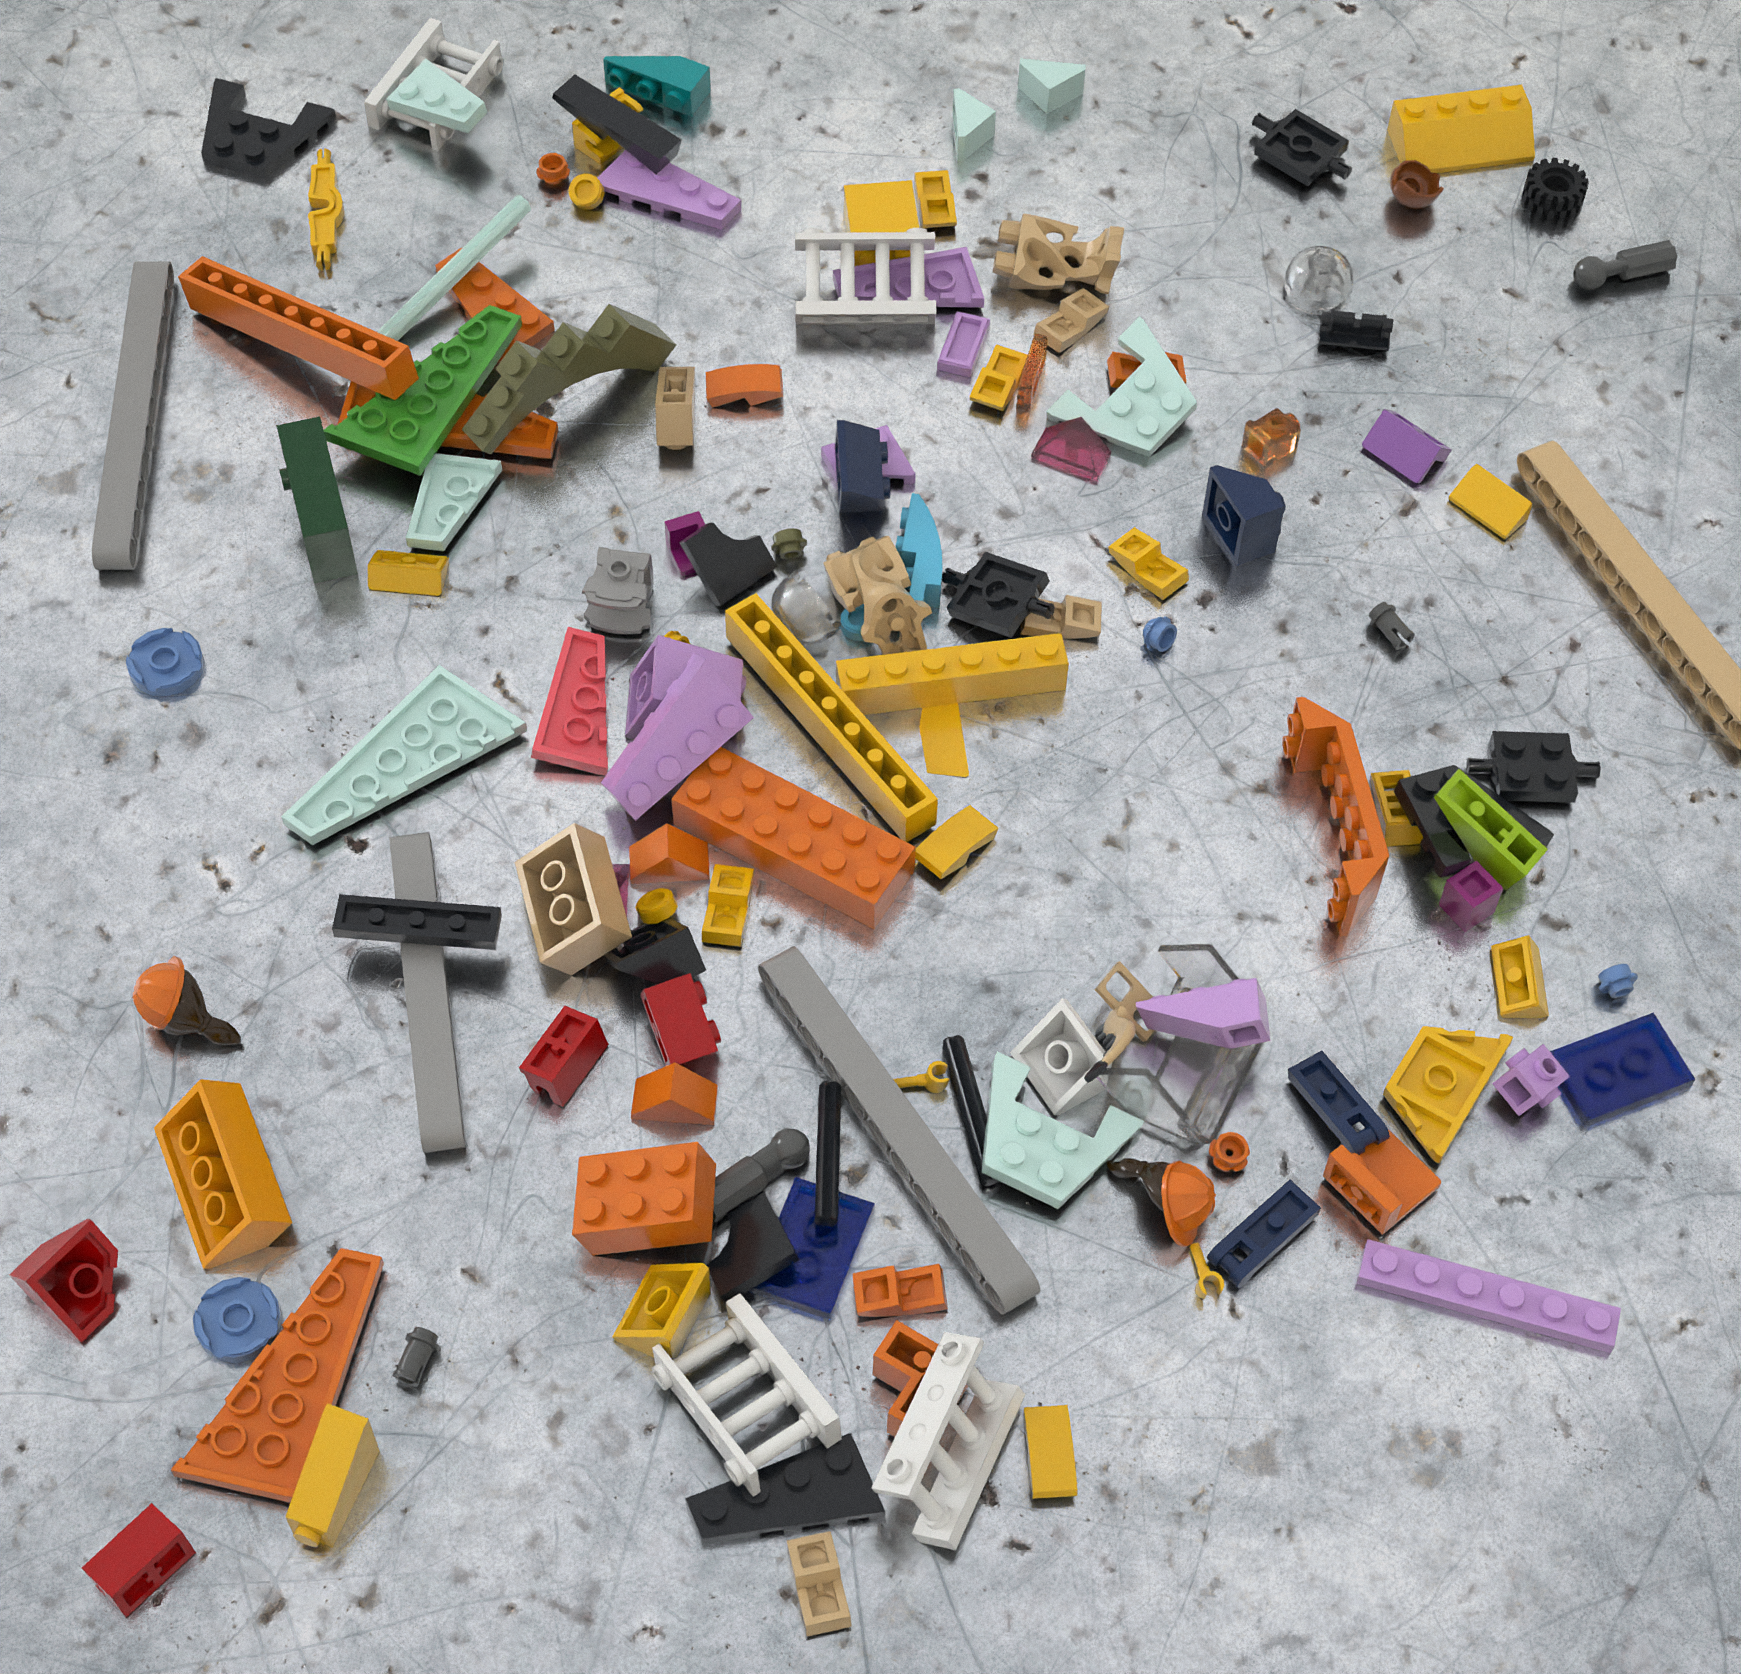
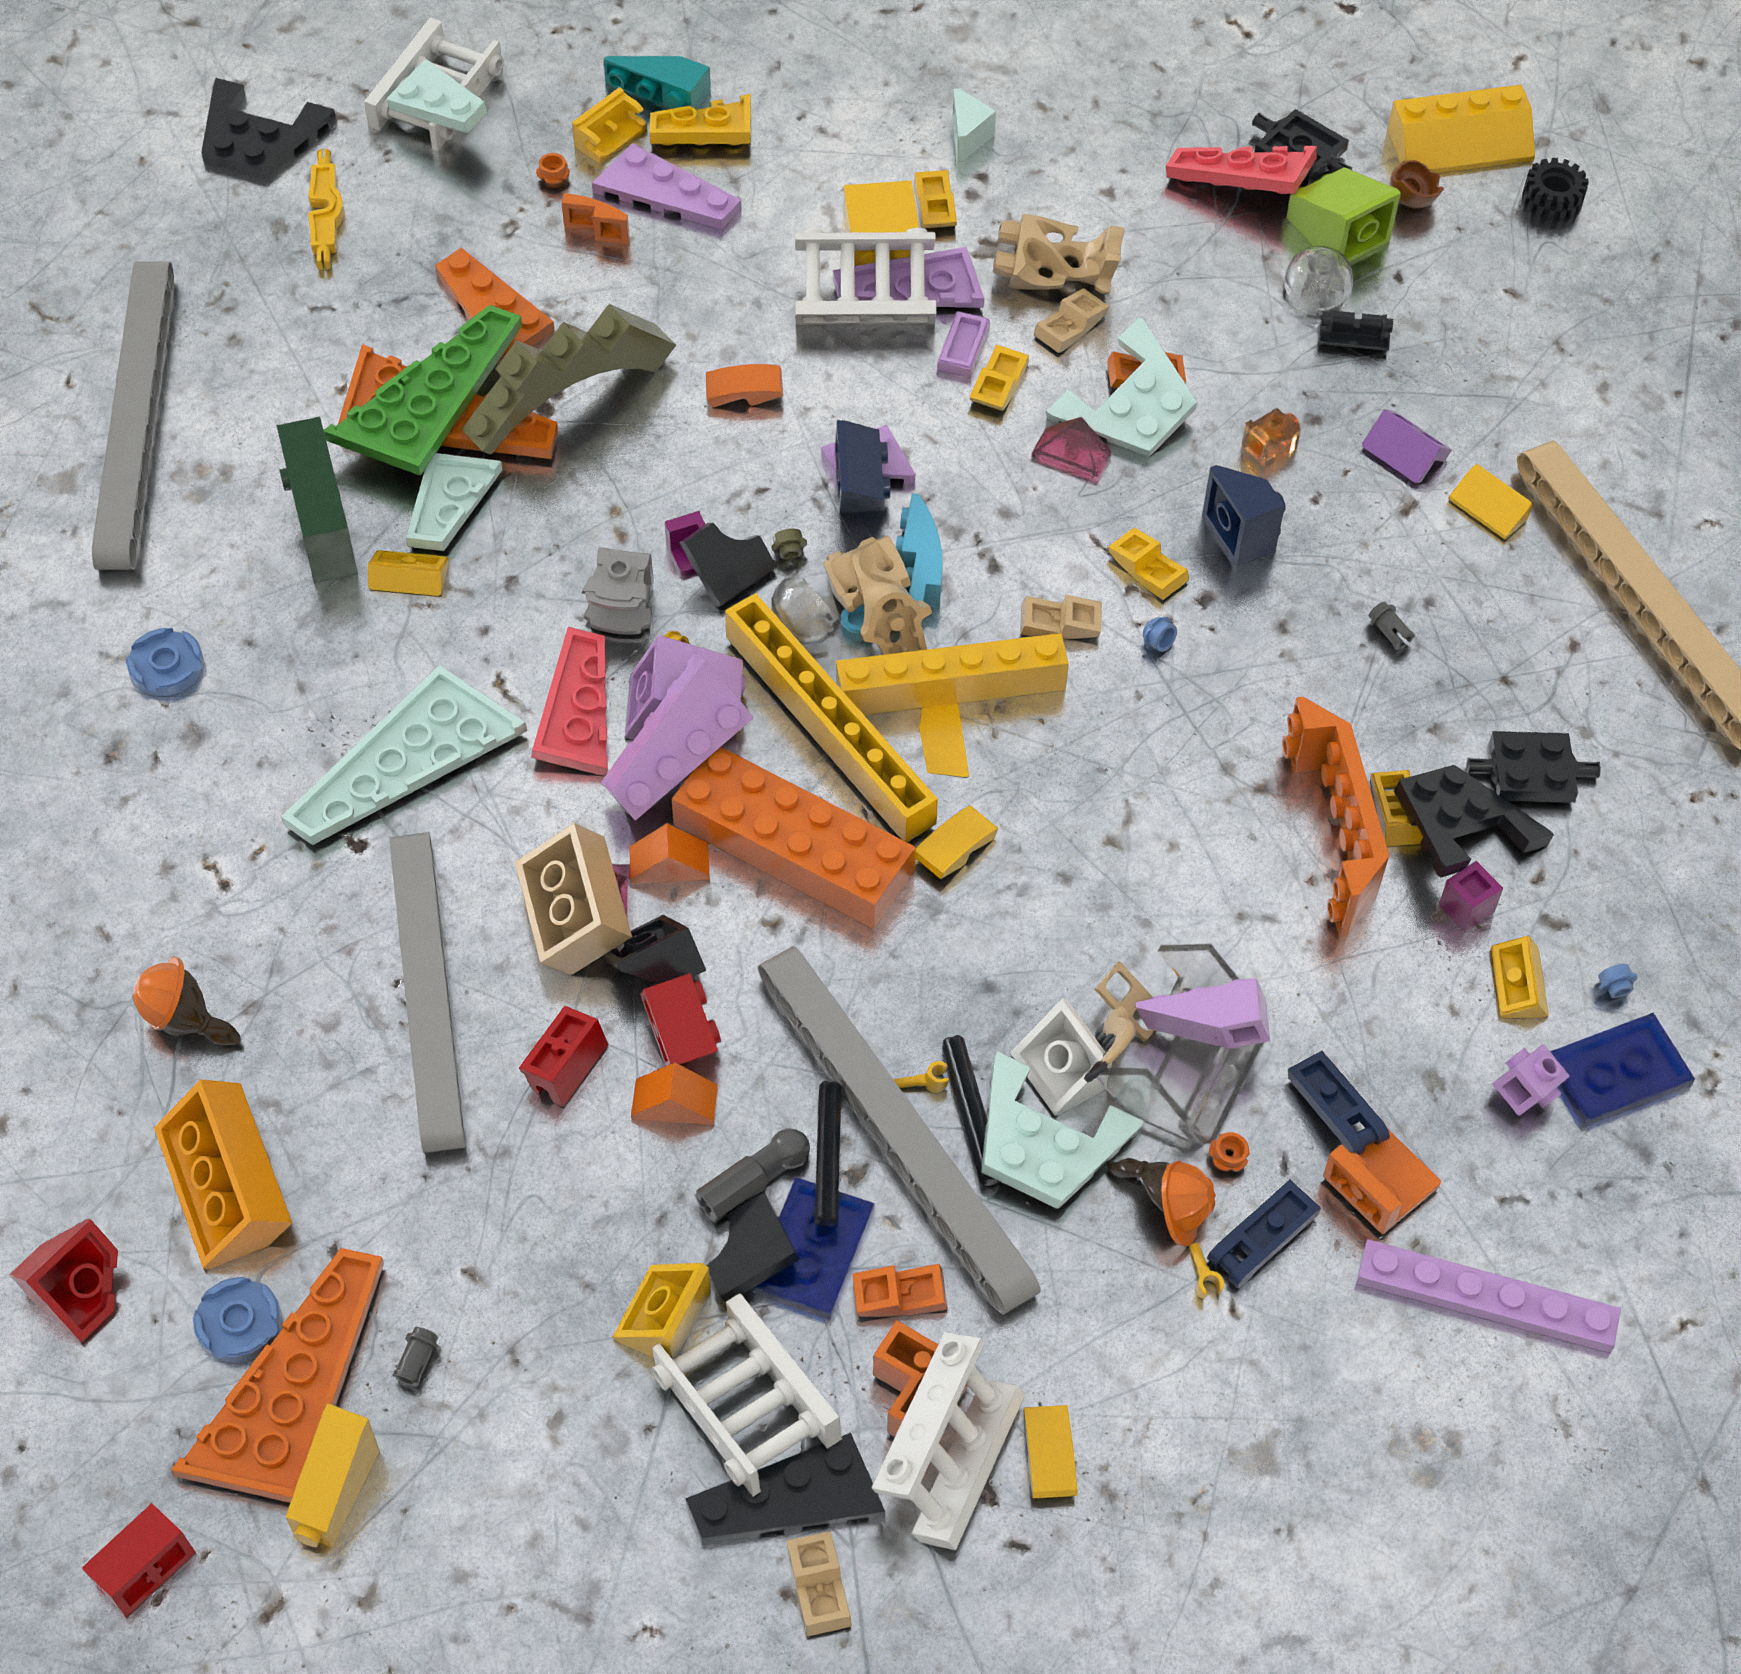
(299, 328): orange brick -> none
(417, 922): black plate -> none
(456, 268): light aqua axle -> none
(586, 191): yellow tile -> none
(591, 214): none -> orange slope
(611, 118): black slope -> none
(644, 1199): orange brick -> none
(656, 906): yellow tile -> none
(675, 407): tan slope -> none
(710, 125): none -> yellow wing
(727, 905): yellow slope -> none
(998, 594): black plate -> none
(1032, 372): clear orange tile -> none
(1050, 82): light aqua slope -> none
(1268, 171): none -> coral wing
(1345, 212): none -> lime slope
(1442, 1083): yellow wing -> none
(1488, 831): lime slope -> none
(1628, 264): dark grey piece -> none

